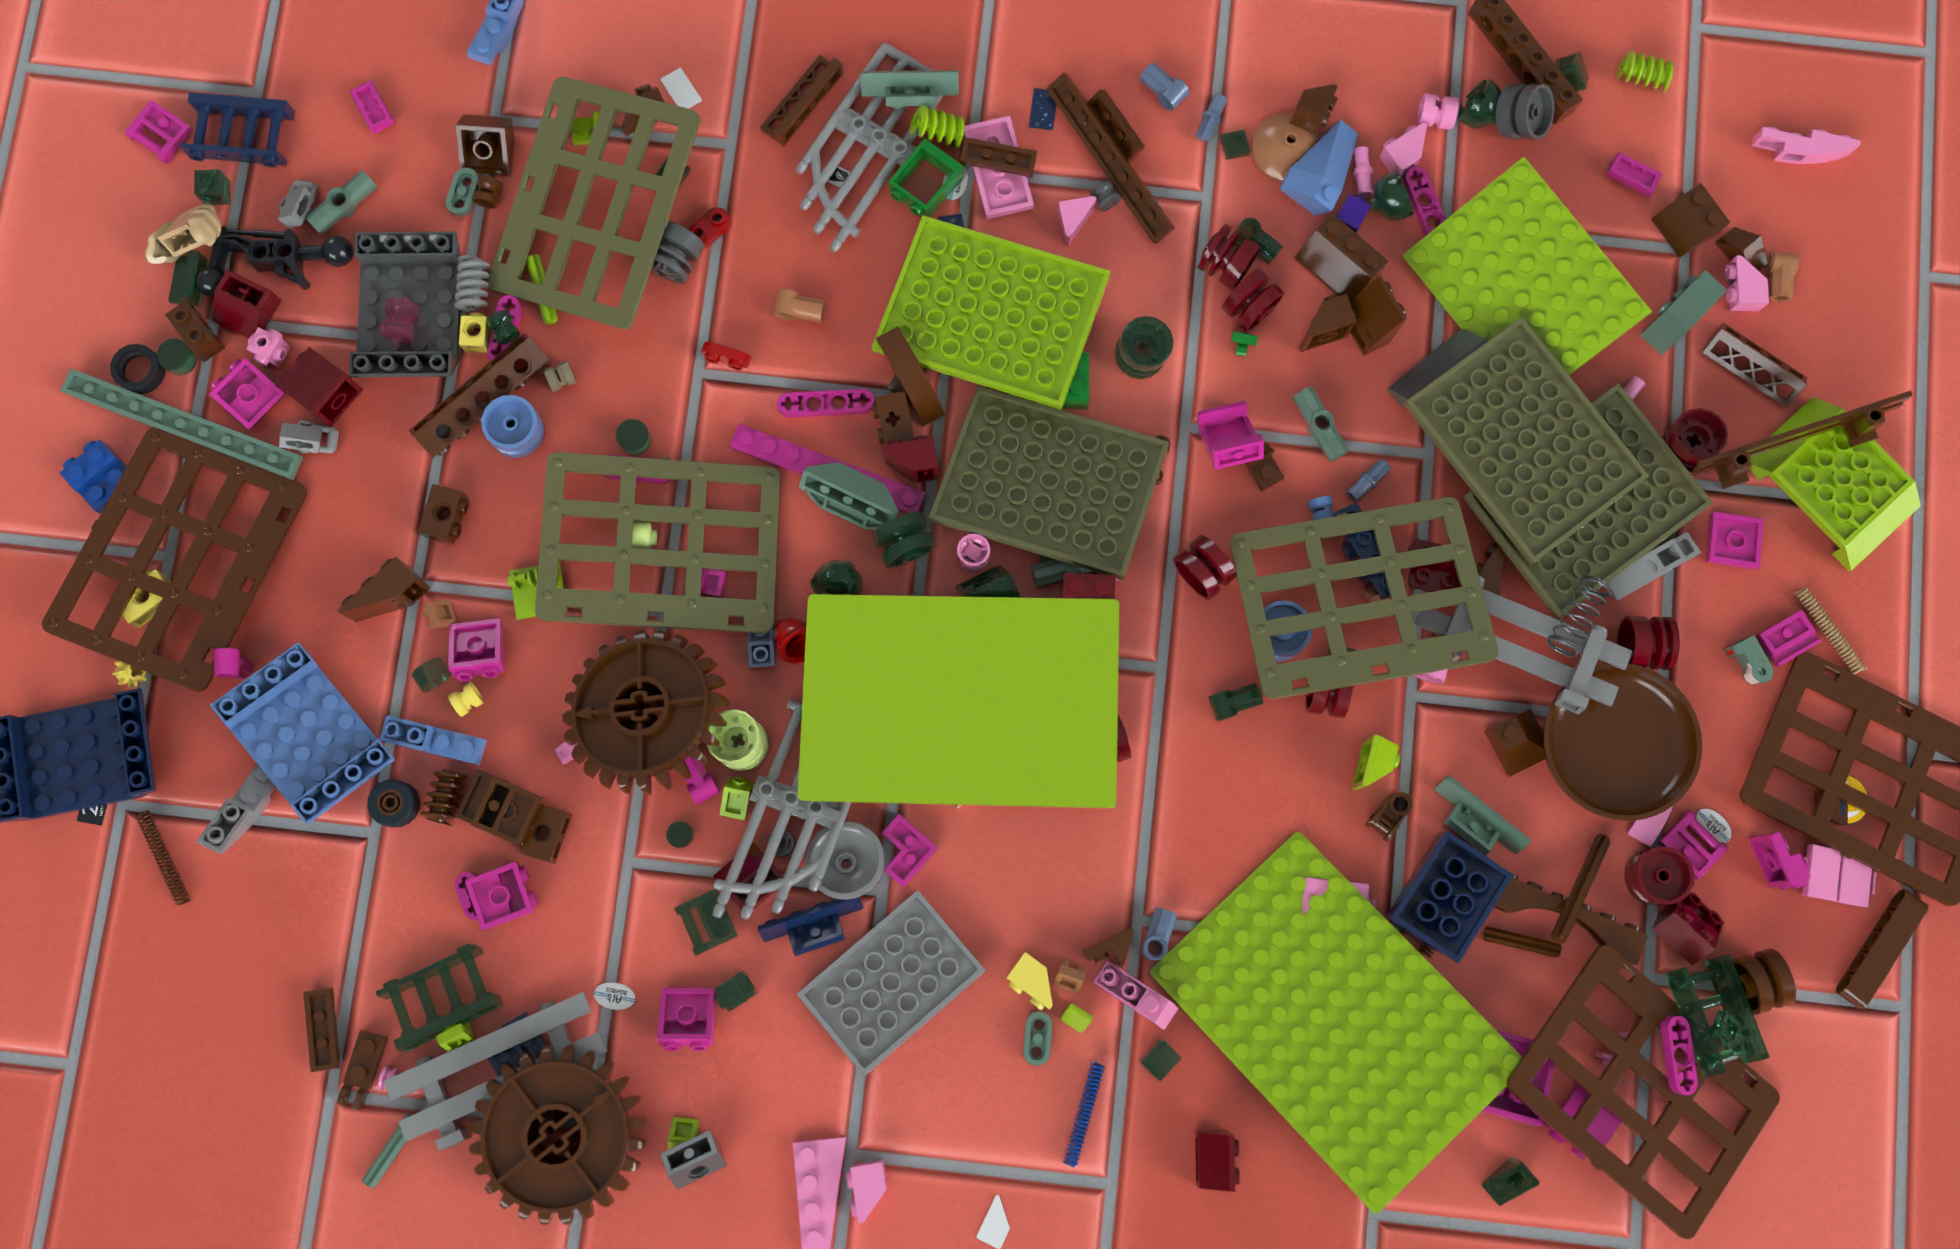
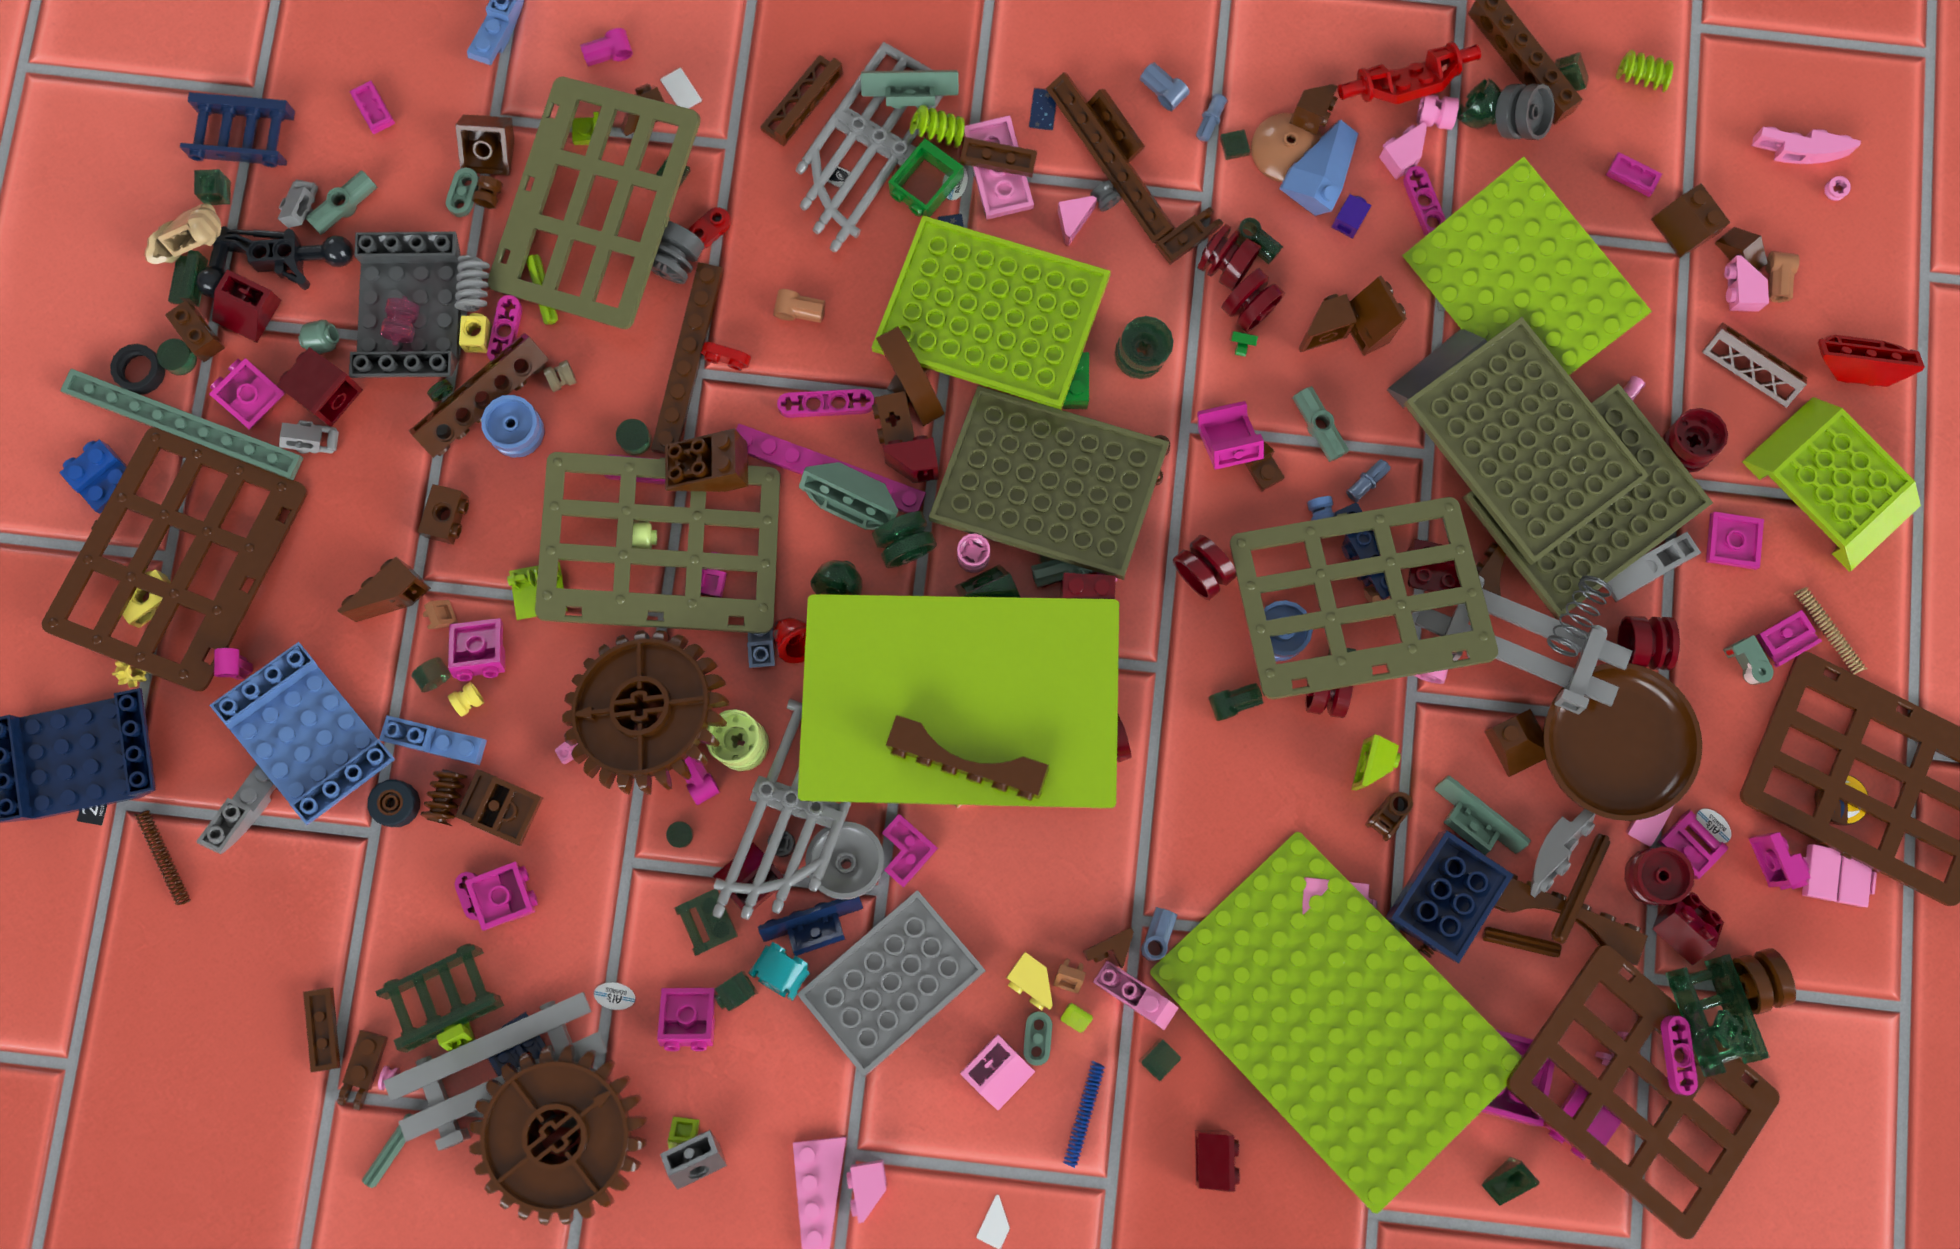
(164, 125): dark pink plate -> none
(268, 347): bright pink brick -> none
(319, 336): none -> sand green head
(440, 390): none -> clear green tile
(502, 325): clear green wheel -> none
(549, 848): reddish brown brick -> none
(612, 46): none -> dark pink piece
(687, 356): none -> reddish brown plate
(707, 463): none -> reddish brown slope
(736, 798): lime bracket -> none
(780, 971): none -> teal brick
(997, 1072): none -> bright pink slope
(1020, 775): none -> reddish brown arch
(1187, 236): none -> reddish brown hinge
(1341, 258): reddish brown slope -> none
(1363, 172): bright pink pin -> none
(1391, 197): clear green cylinder -> none
(1412, 81): none -> red plate
(1557, 849): none -> light grey slope
(1683, 312): sand green wedge -> none
(1839, 180): none -> bright pink bush
(1858, 426): reddish brown fence -> none
(1868, 360): none -> red wedge
(1882, 948): reddish brown beam -> none

